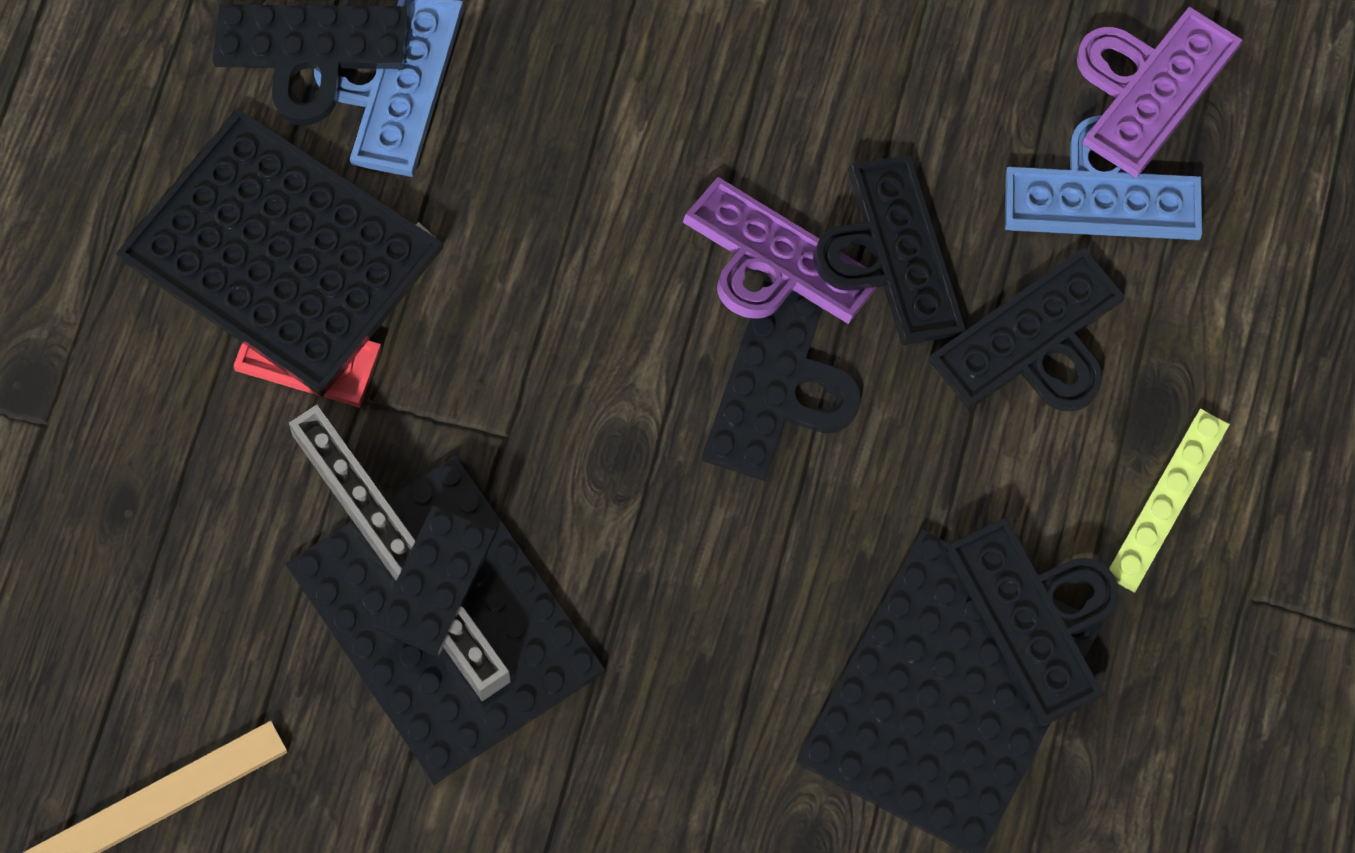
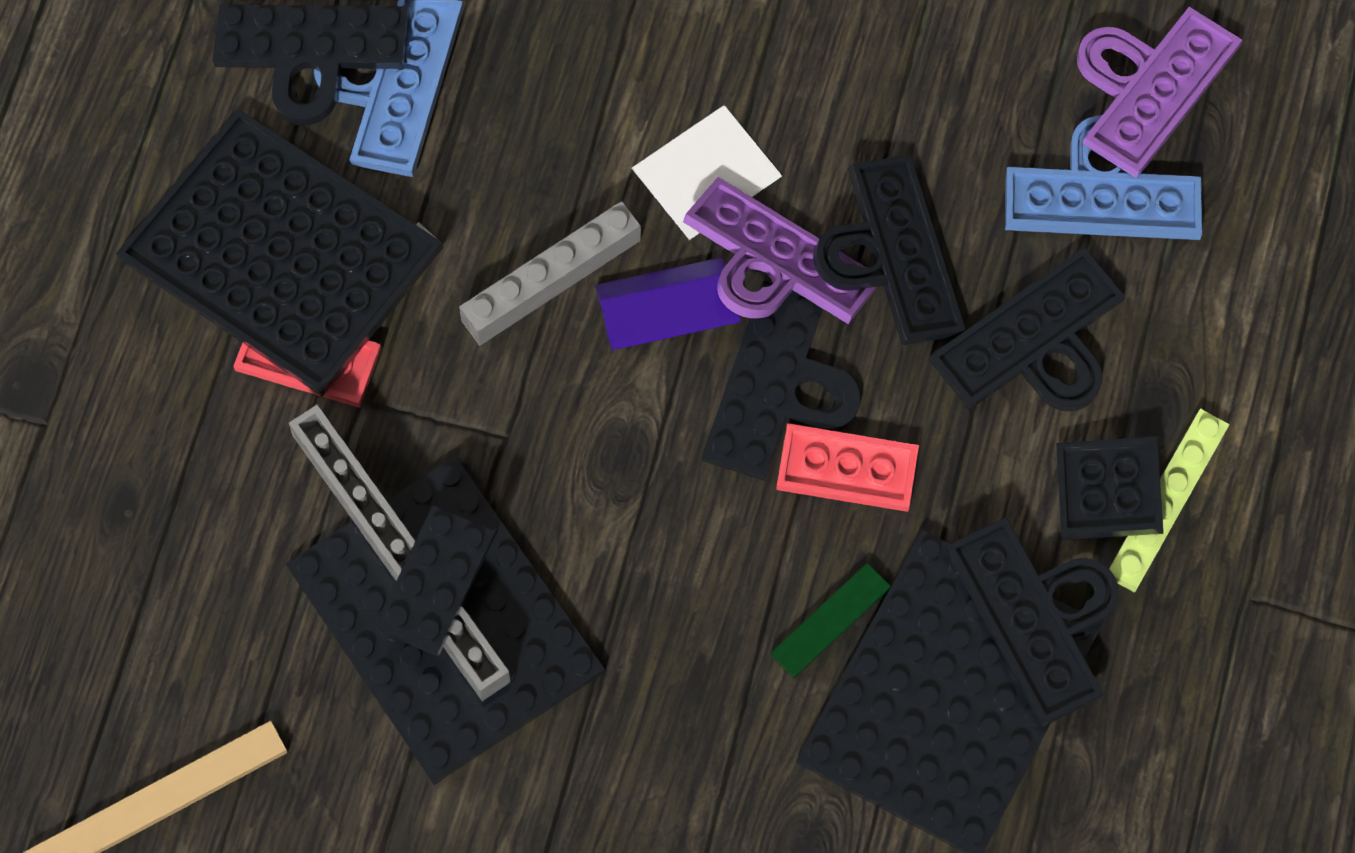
(550, 273): none -> light grey brick
(663, 304): none -> dark purple slope
(694, 160): none -> white sticker
(830, 621): none -> dark green tile
(847, 467): none -> coral plate
(1109, 488): none -> black plate

